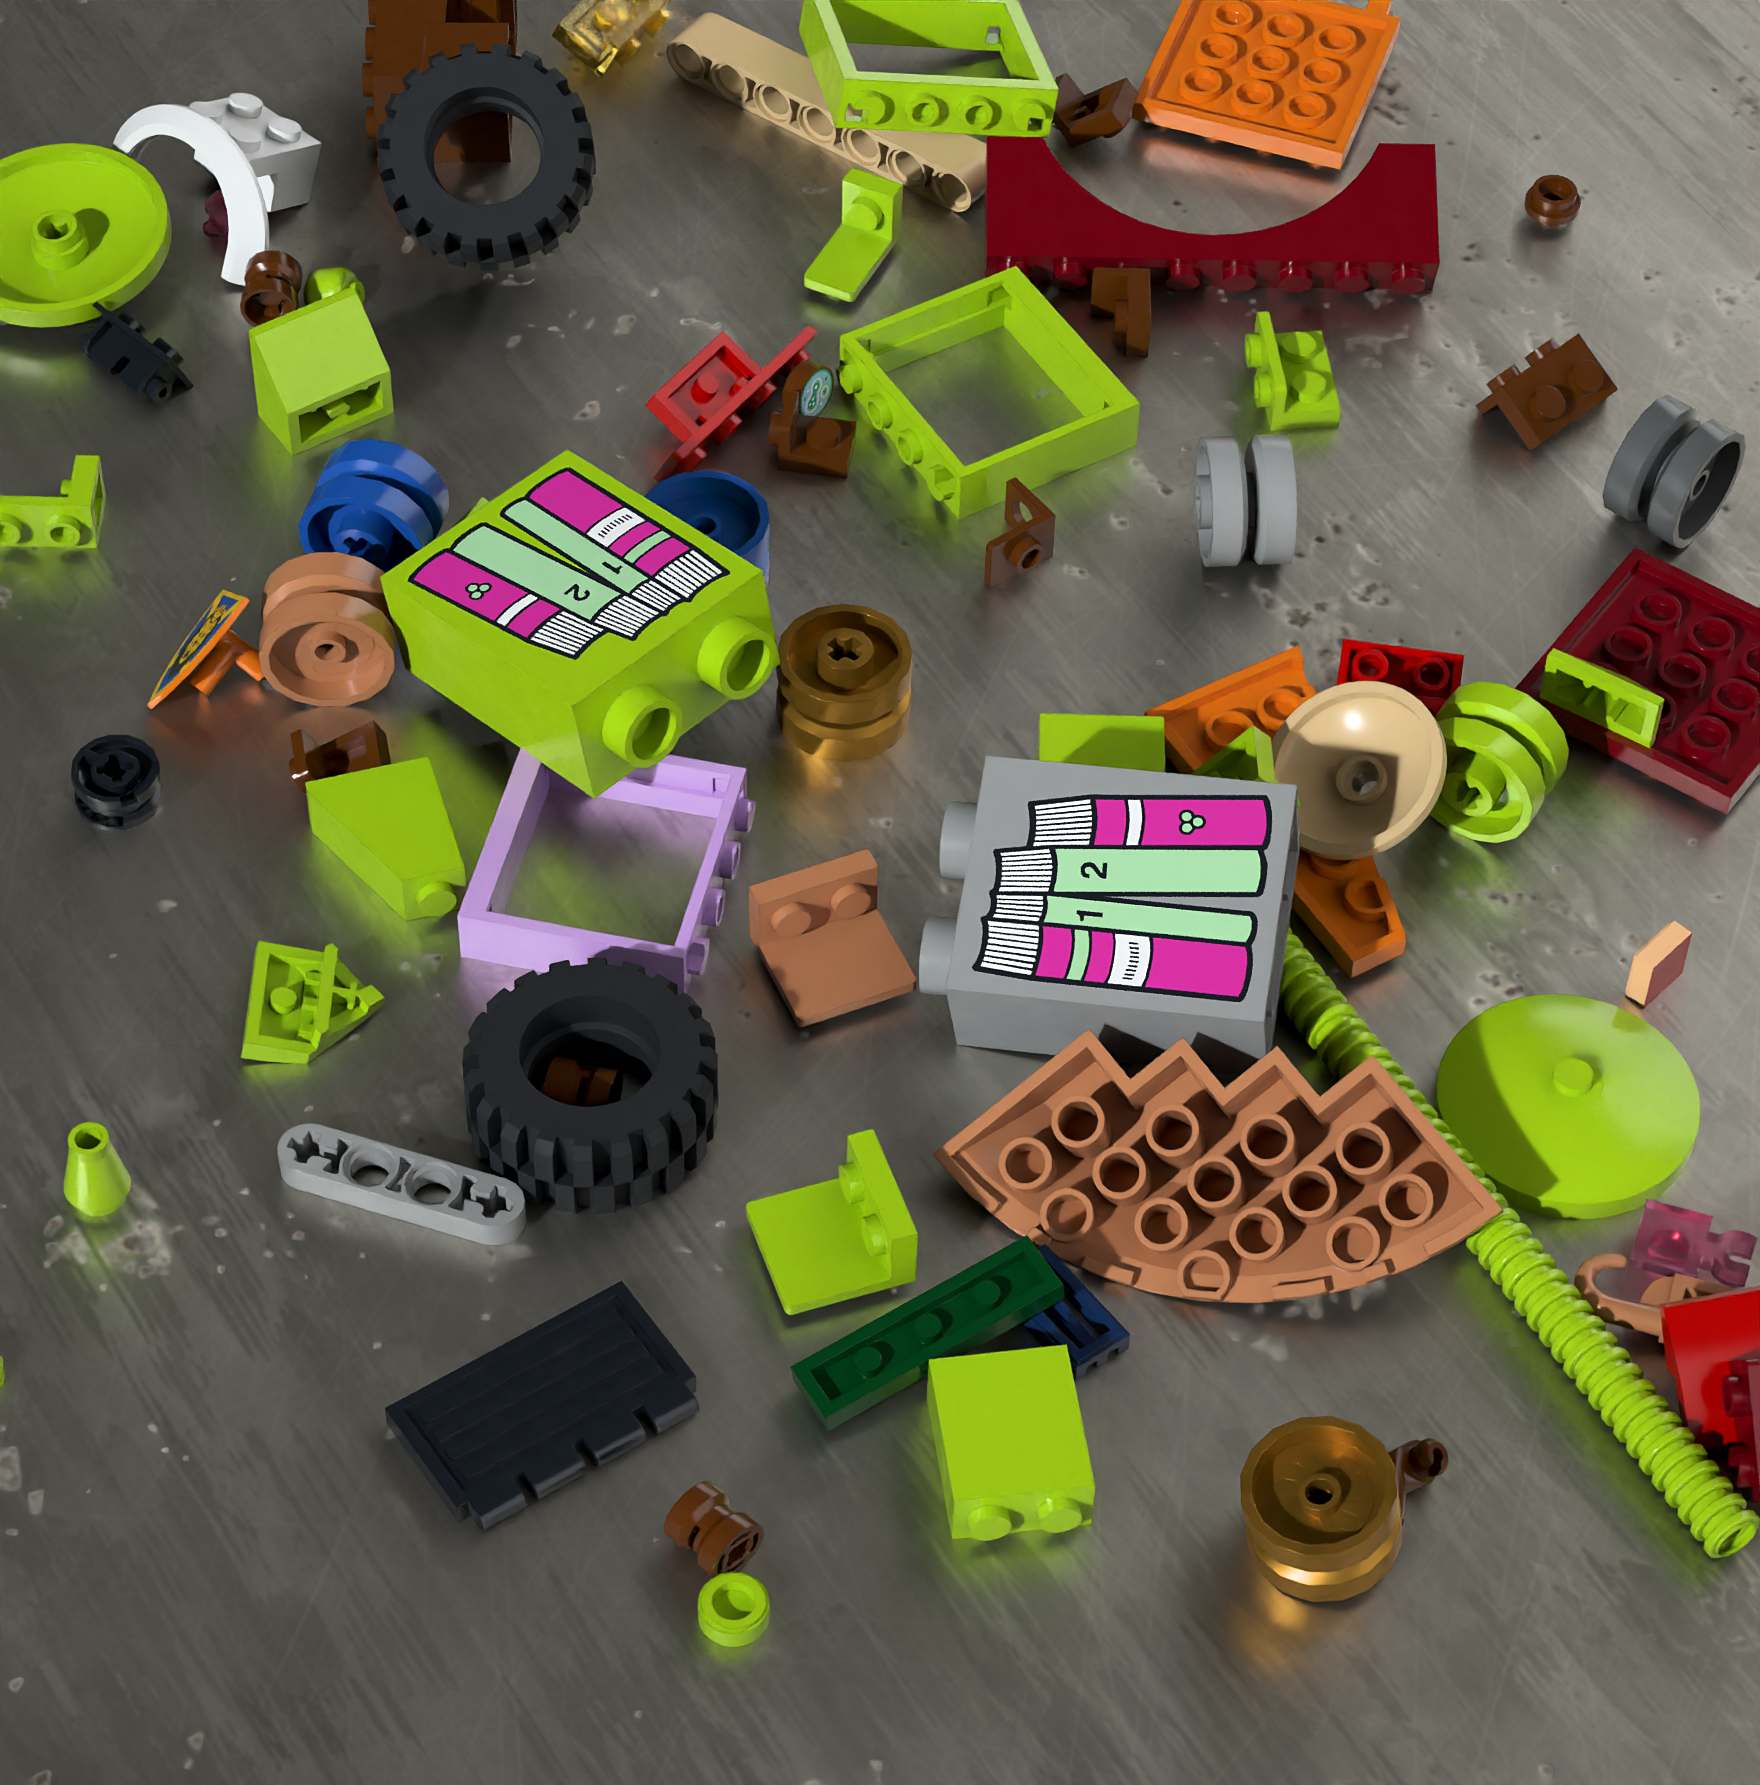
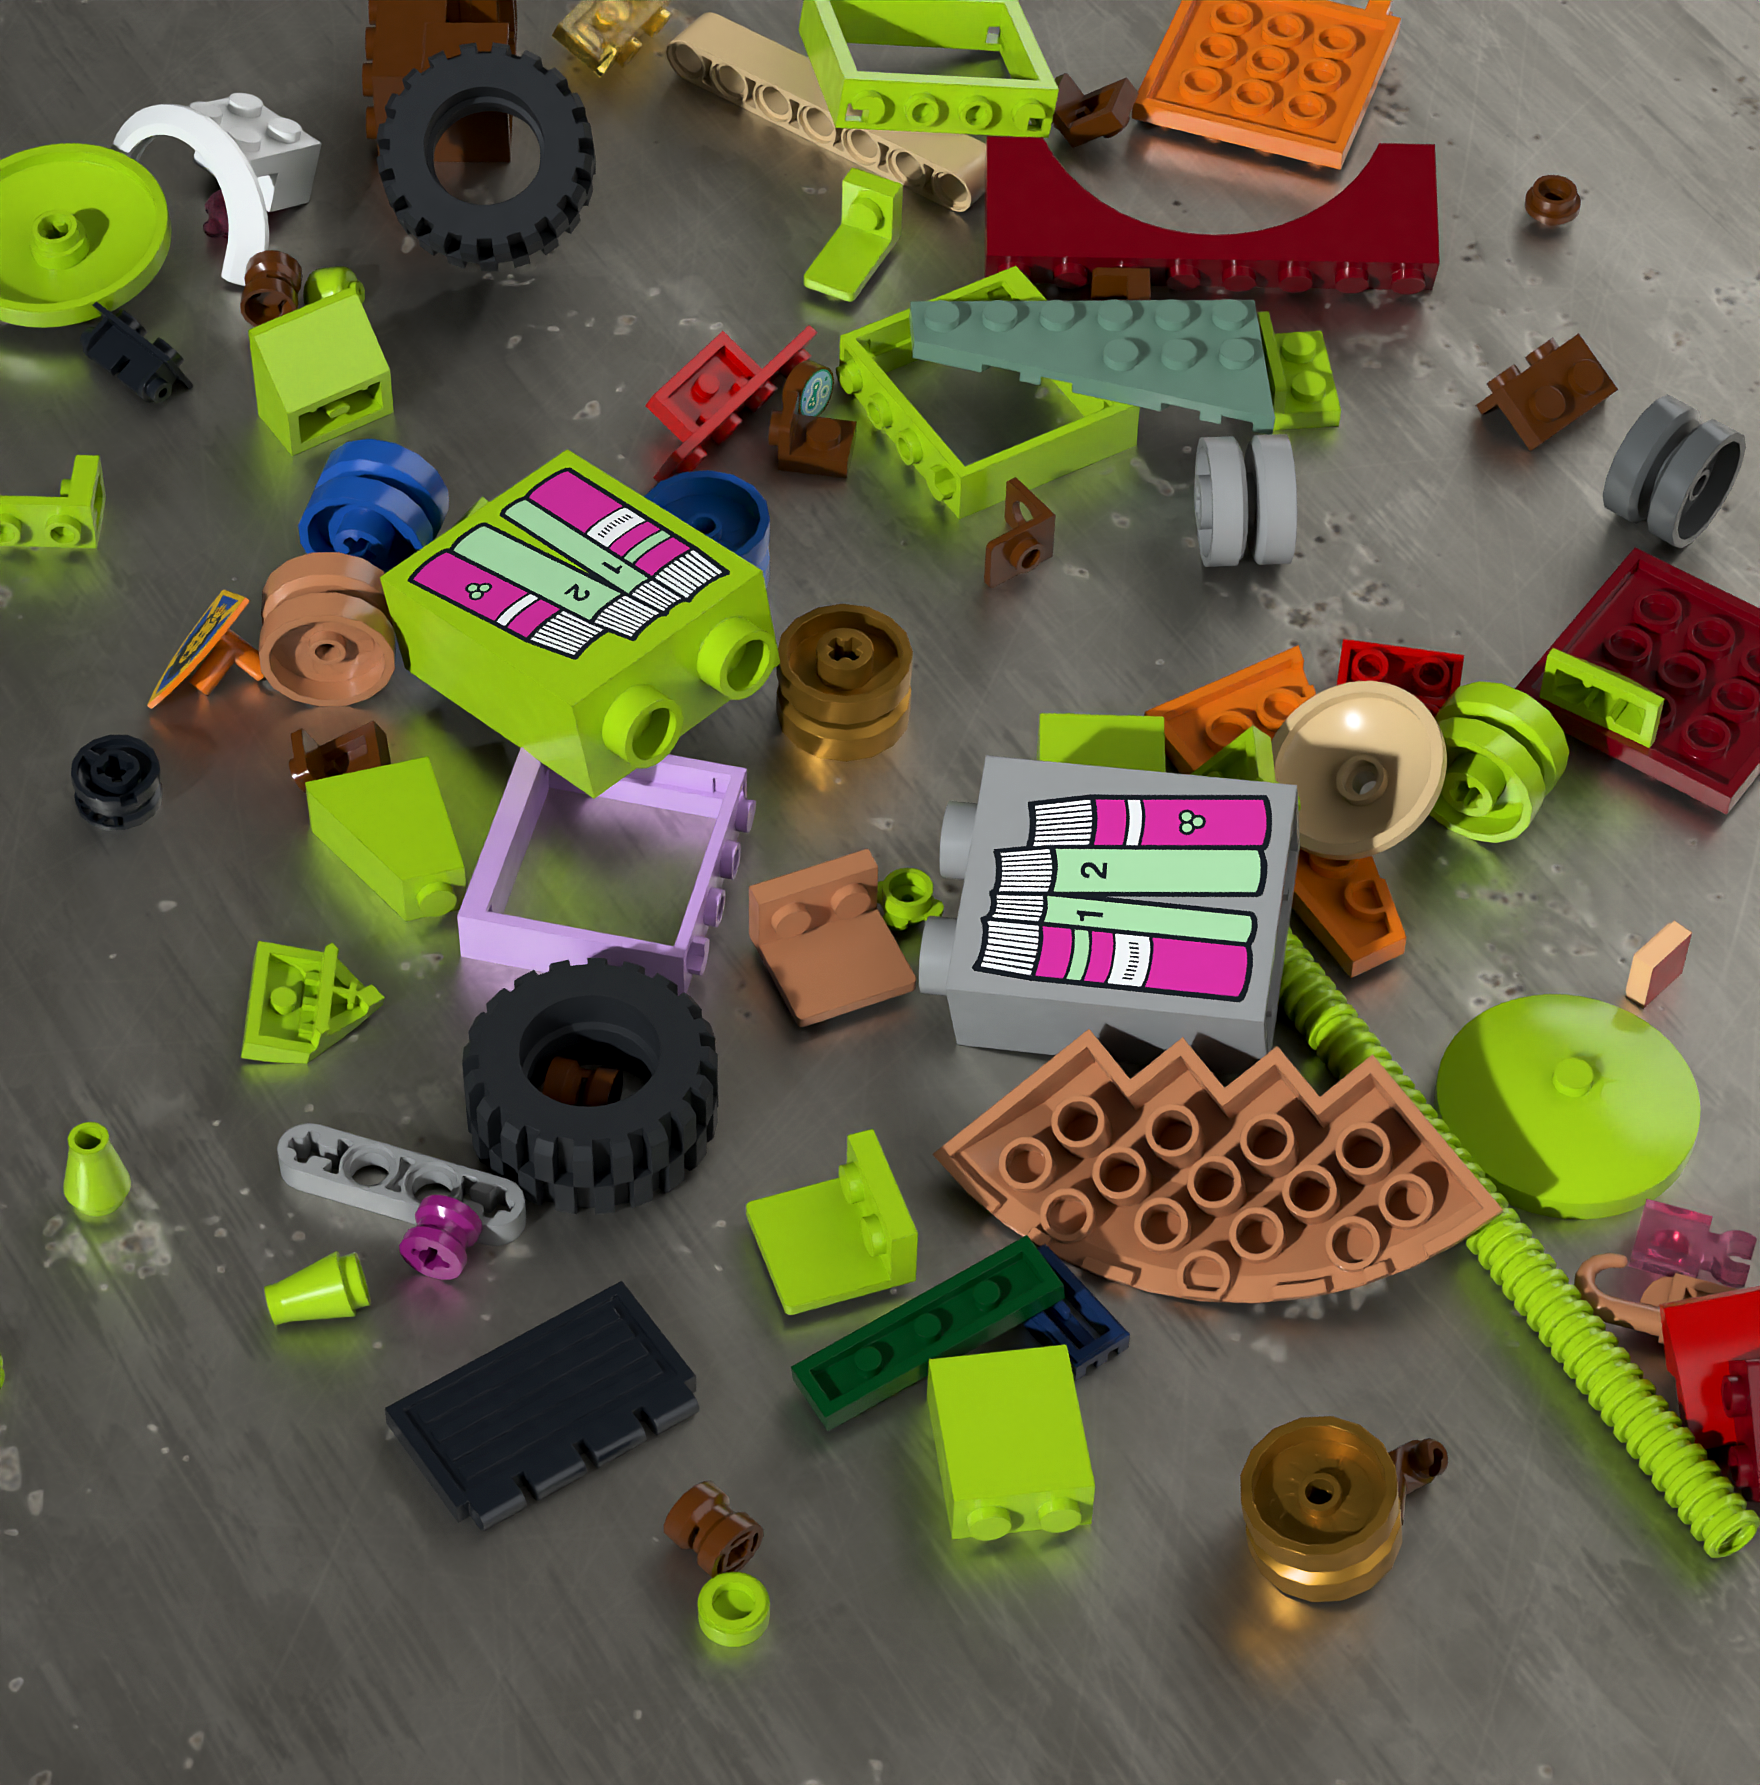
(320, 1291): none -> lime cone
(441, 1236): none -> magenta wheel
(907, 898): none -> lime plate
(1113, 350): none -> sand green wing

